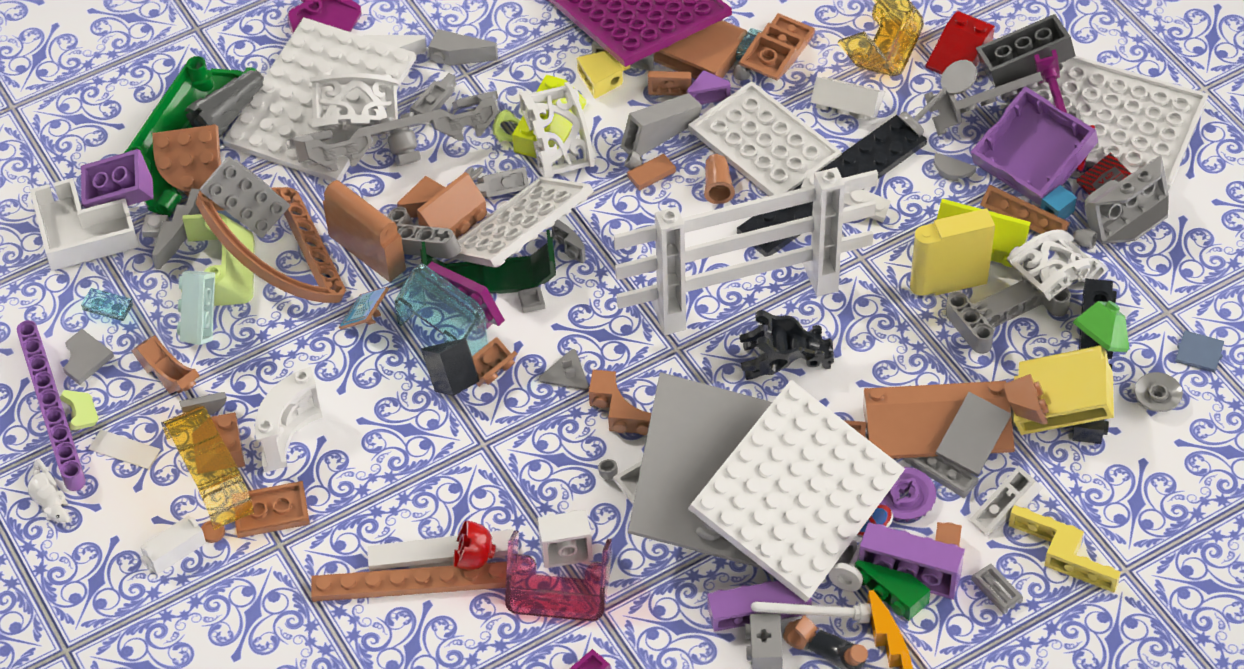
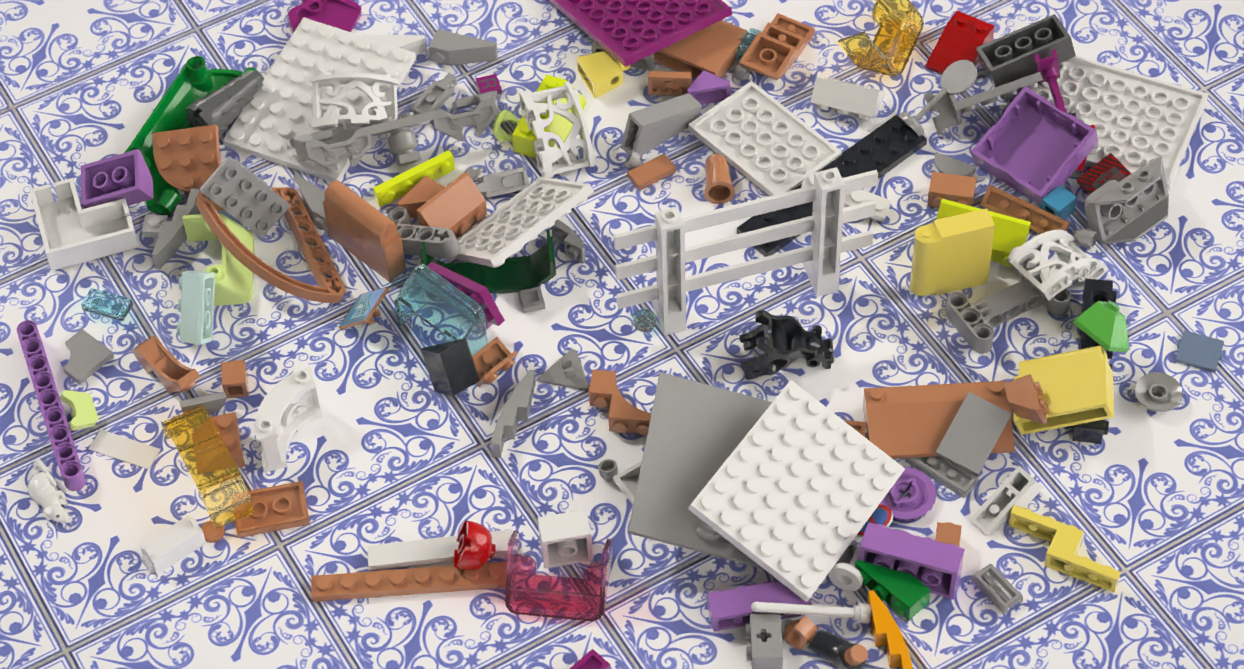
(235, 379): none -> nougat brick
(313, 200): none -> light grey slope
(403, 183): none -> neon yellow plate
(488, 84): none -> magenta tile
(515, 410): none -> light grey slope
(644, 320): none -> clear light blue tile
(952, 188): none -> nougat brick

